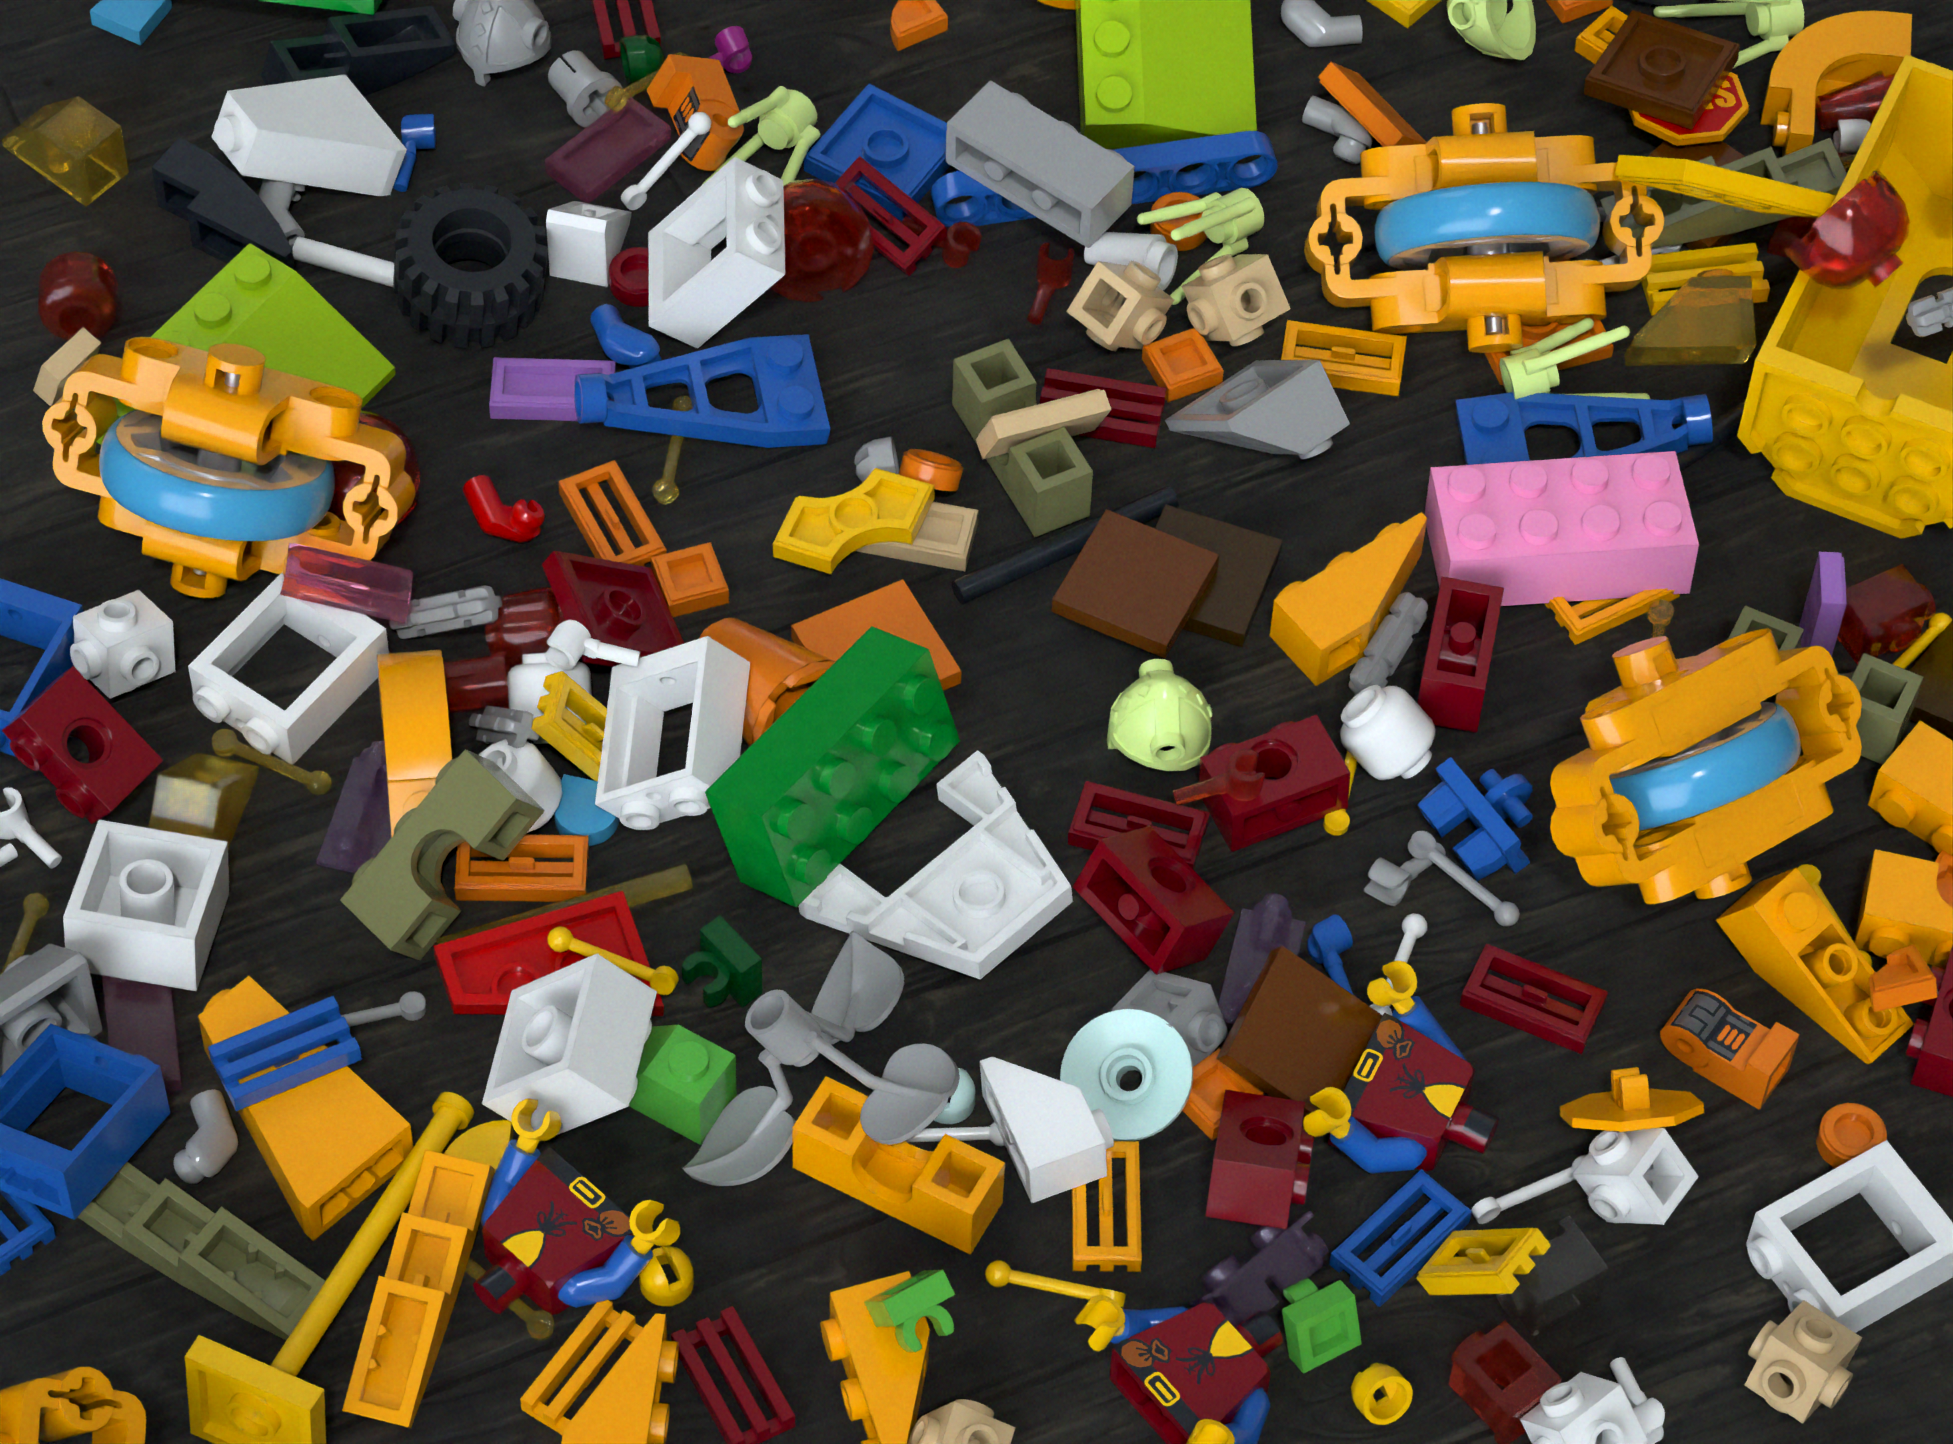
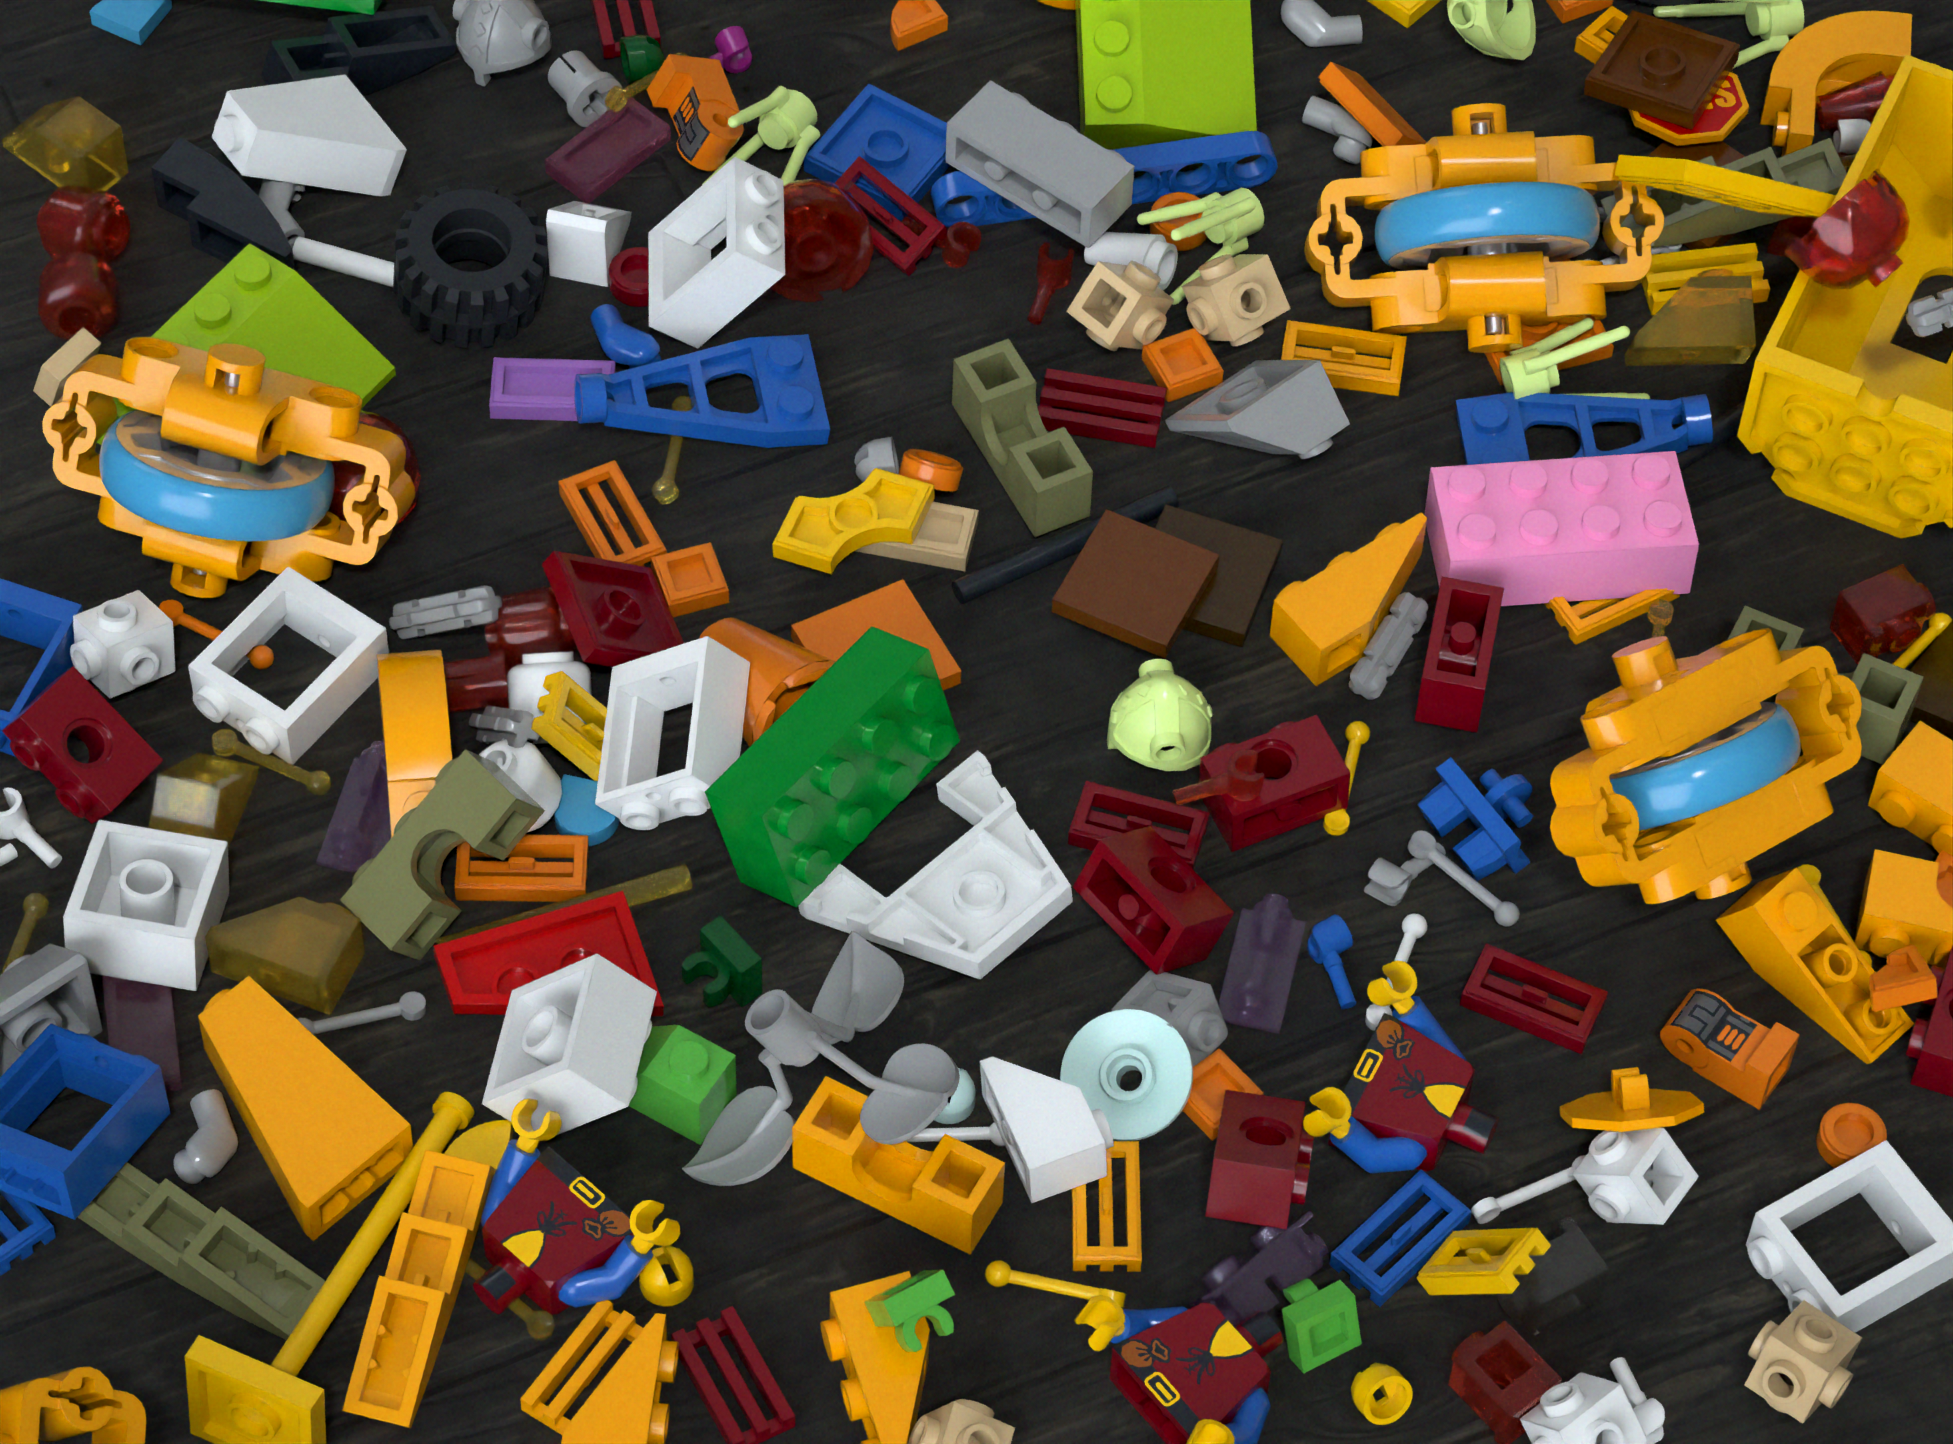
(83, 222): none -> clear red head
(259, 656): none -> orange hinge
(279, 1044): blue tile -> none
(291, 950): none -> clear yellow slope
(346, 582): clear pink tile -> none
(416, 133): blue hand -> none
(494, 518): red arm -> none
(573, 640): white hand -> none
(635, 195): white hinge -> none
(661, 980): yellow hinge -> none
(1076, 413): tan tile -> none
(1298, 1031): reddish brown tile -> none
(1387, 732): white head -> none
(1824, 602): medium lavender tile -> none

